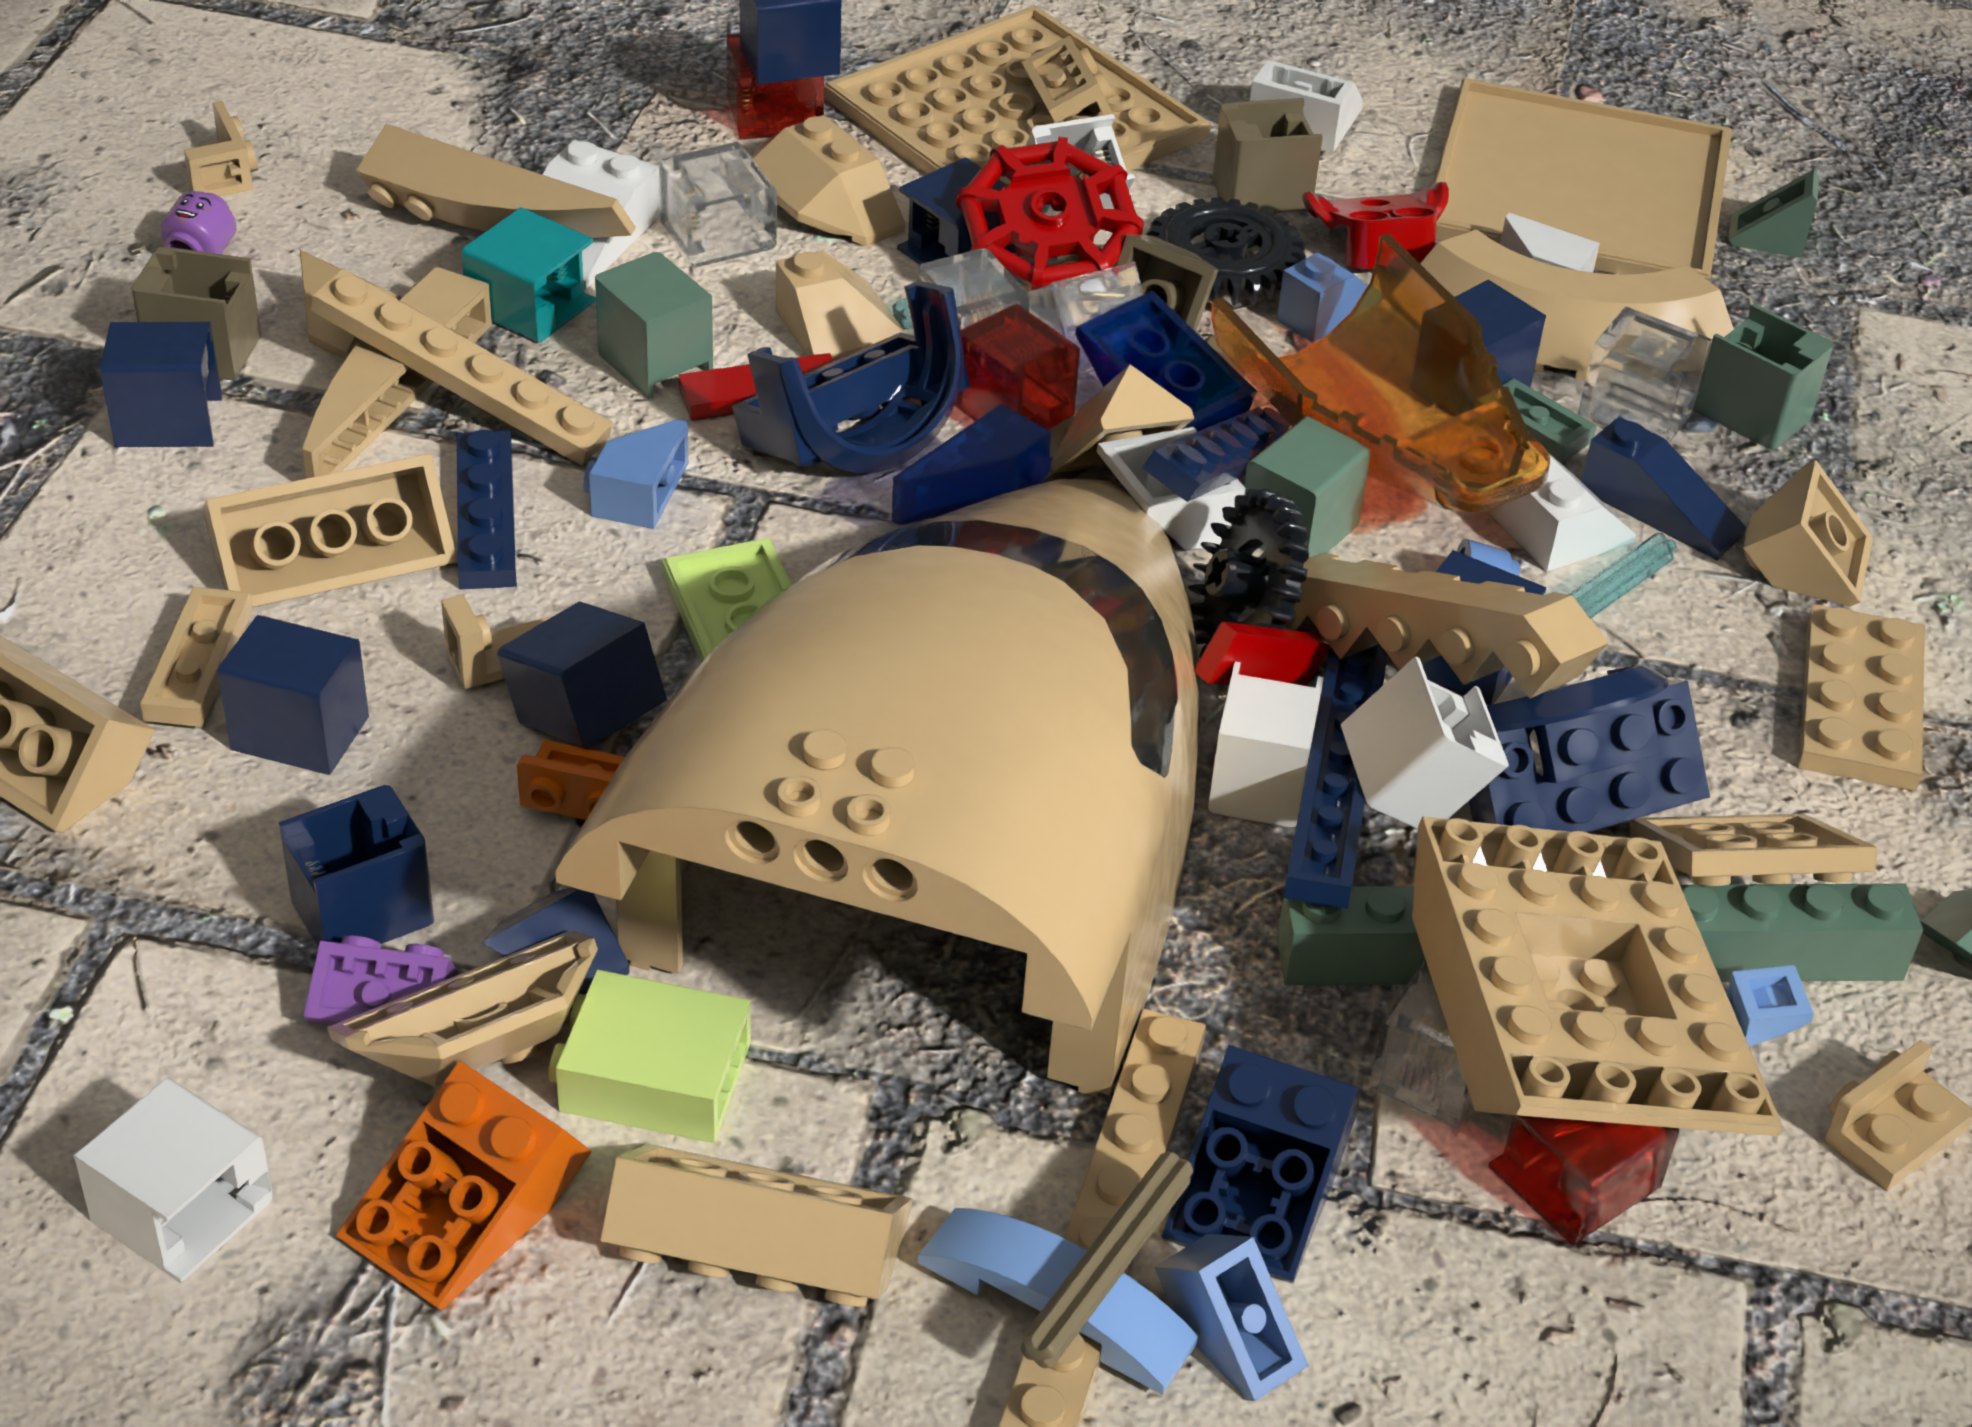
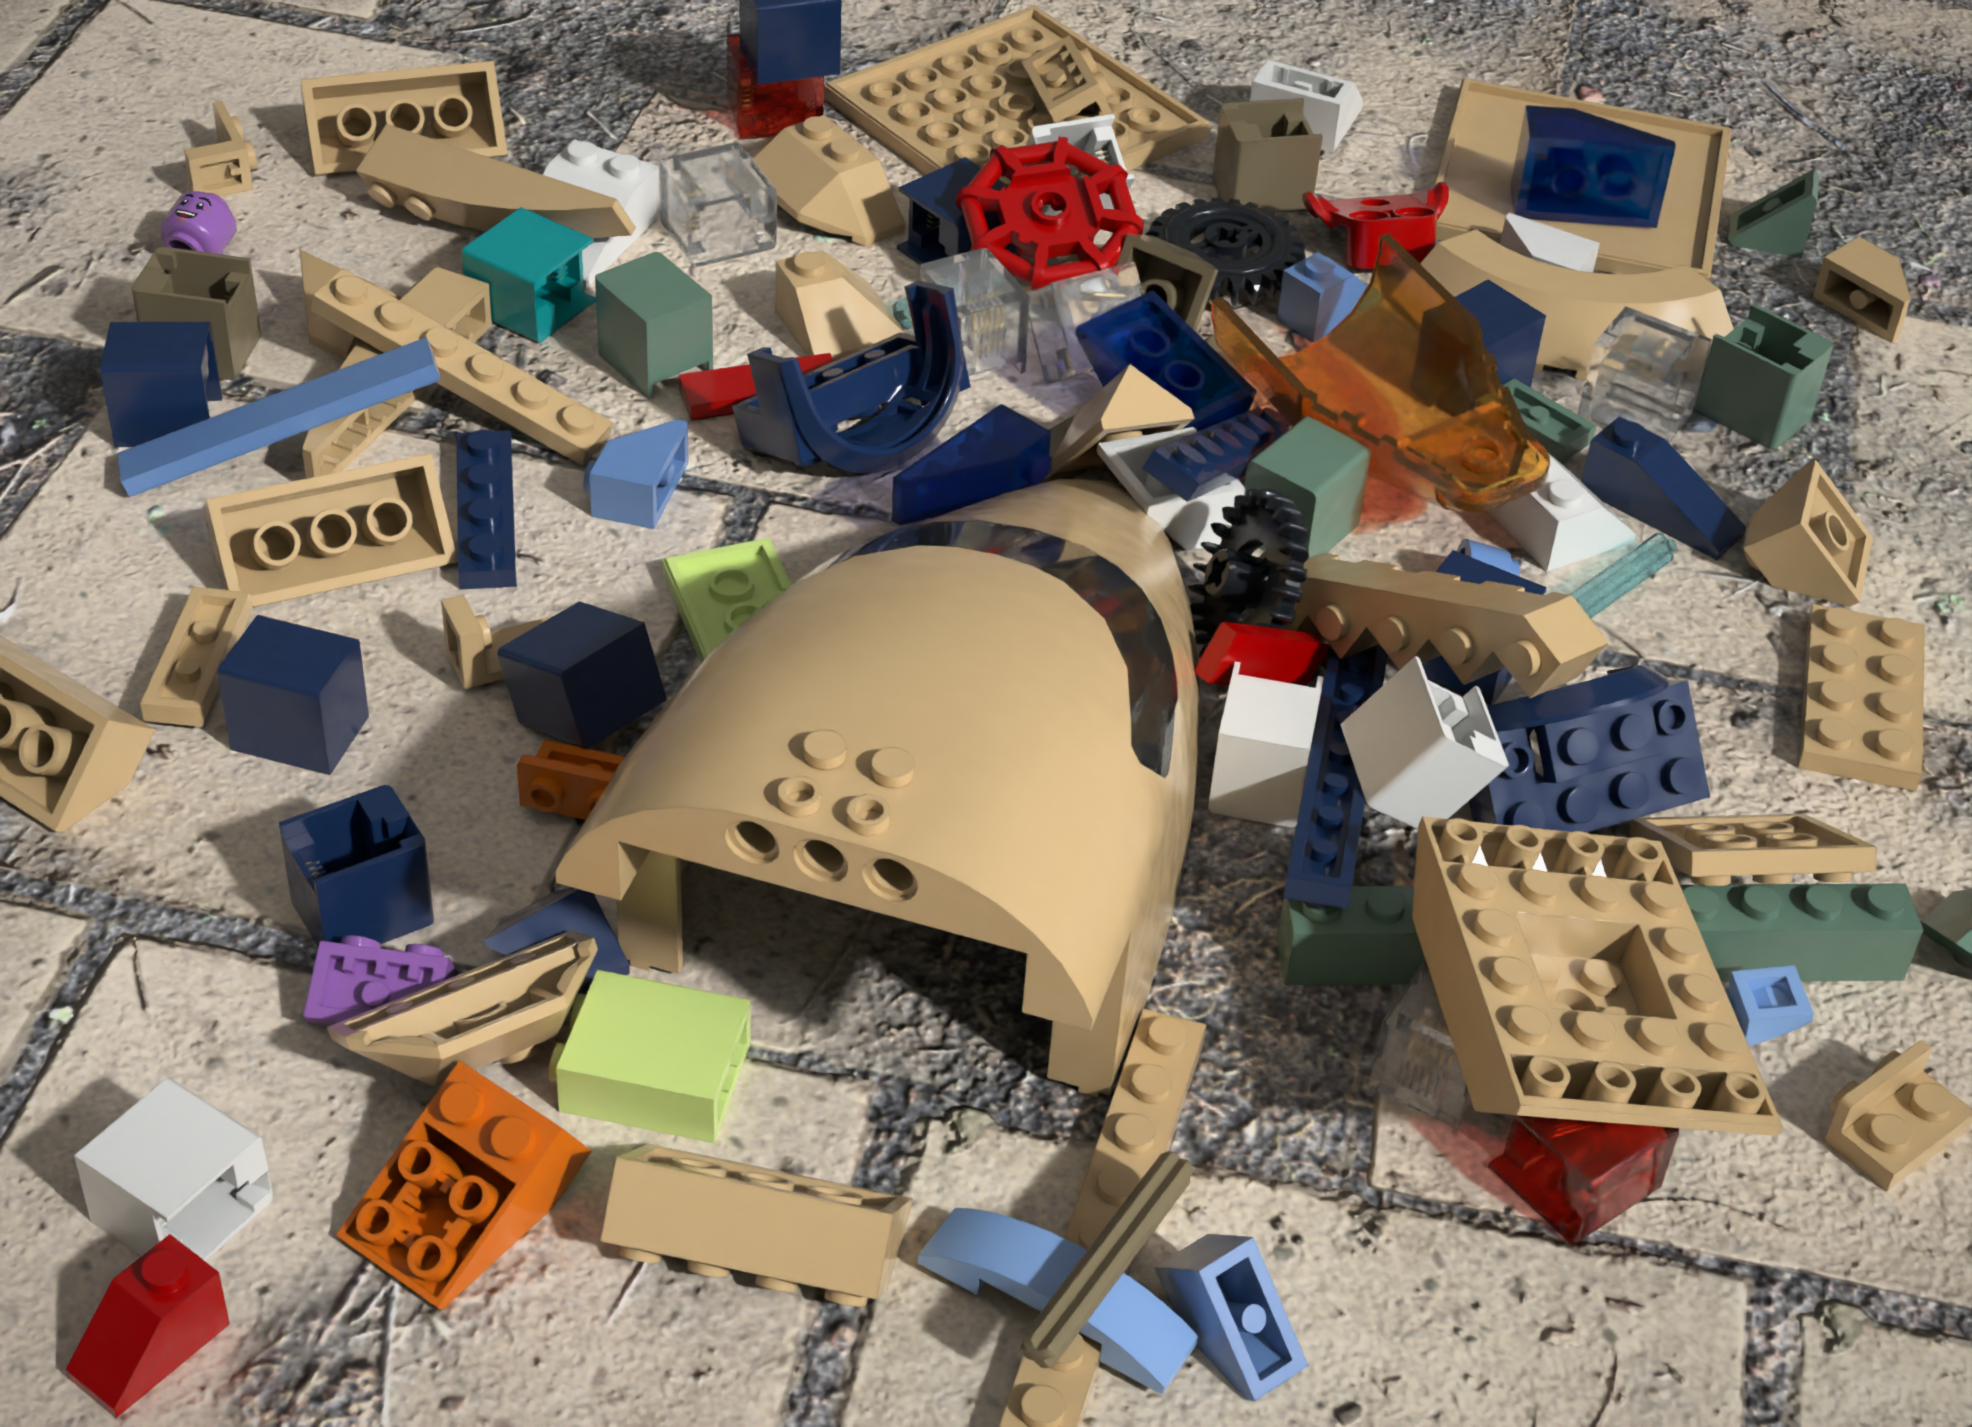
(148, 1325): none -> red slope
(277, 417): none -> medium blue tile
(439, 102): none -> tan slope
(1019, 364): clear red piece -> none
(1265, 1158): dark blue slope -> none
(1588, 169): none -> clear blue slope
(1865, 287): none -> tan slope

